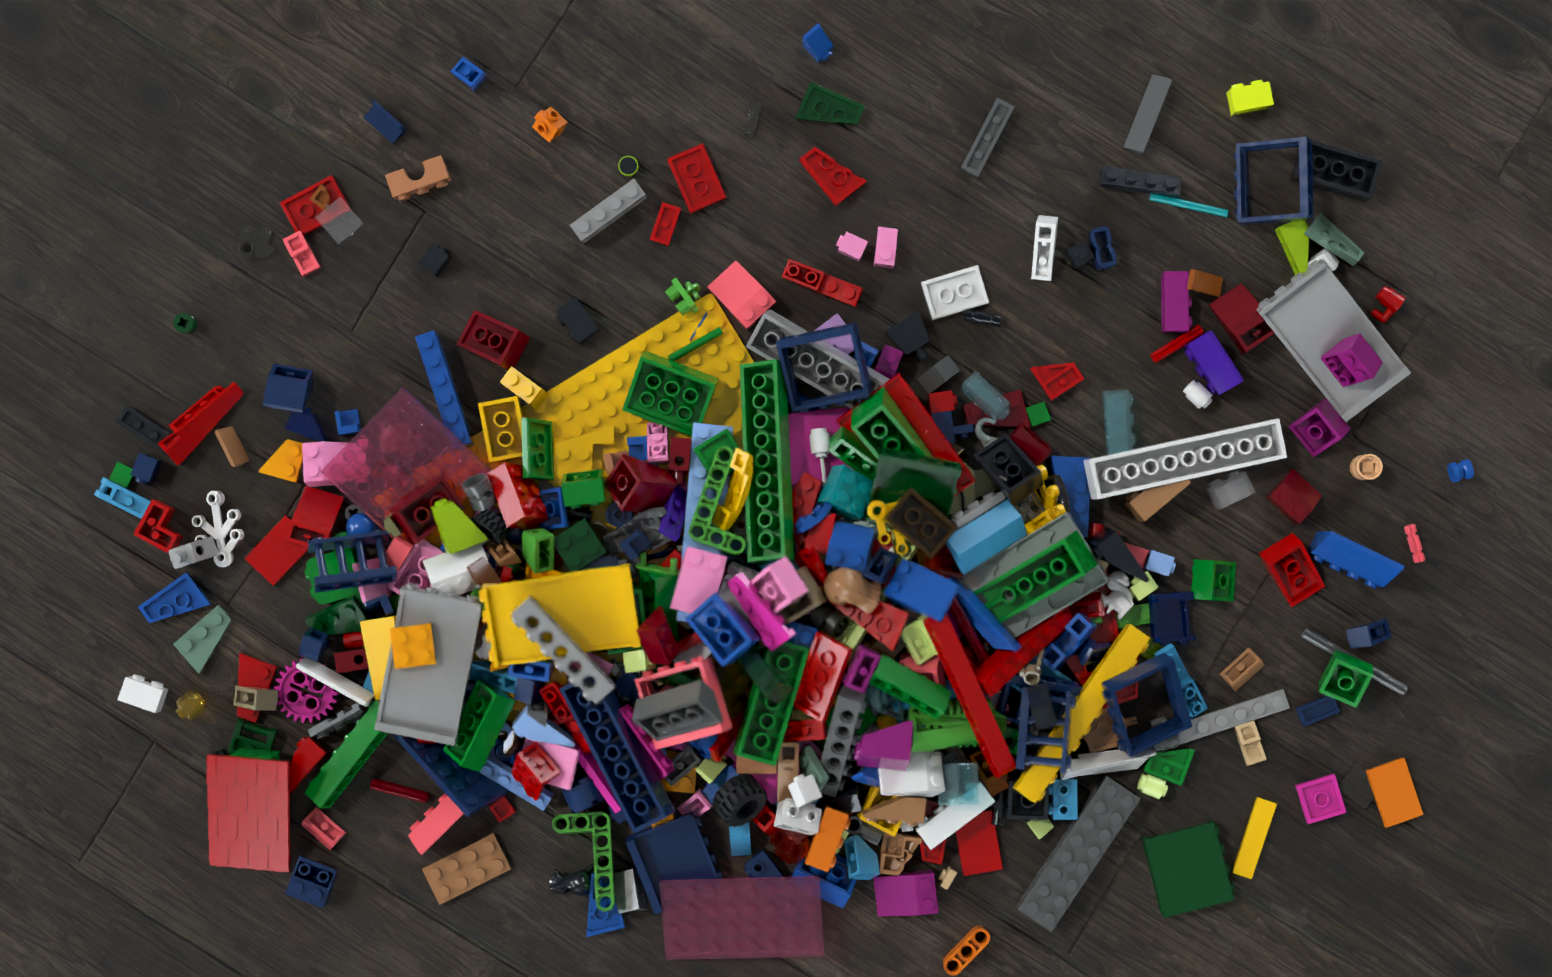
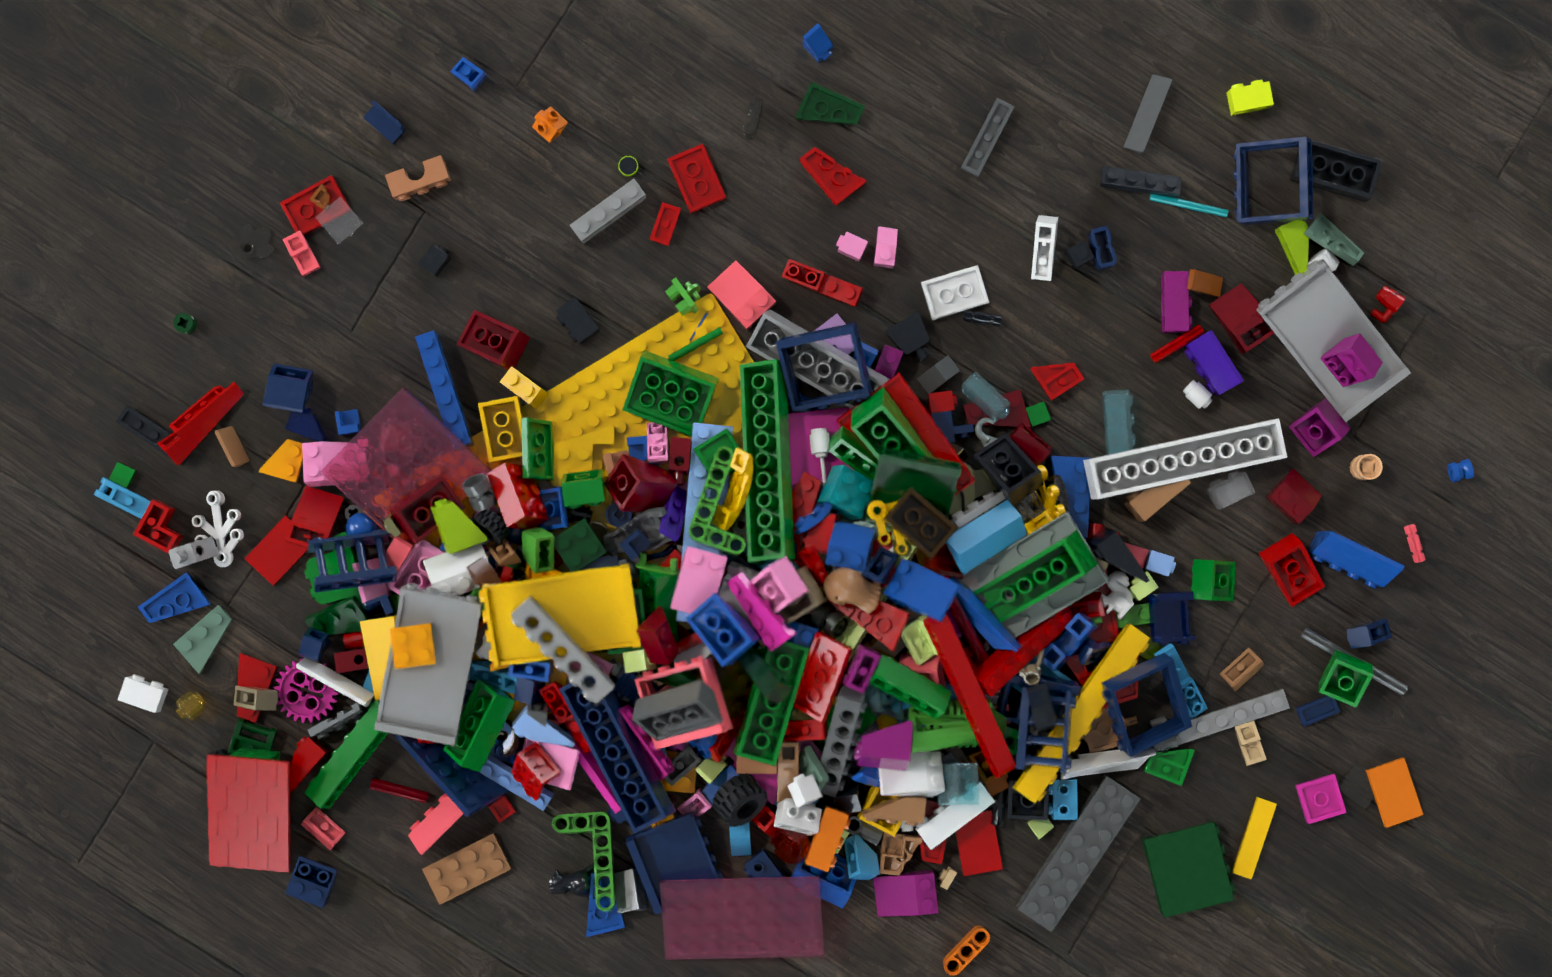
(146, 468): dark blue brick -> none
(582, 794): dark blue brick -> none
(1152, 786): yellowish green brick -> none

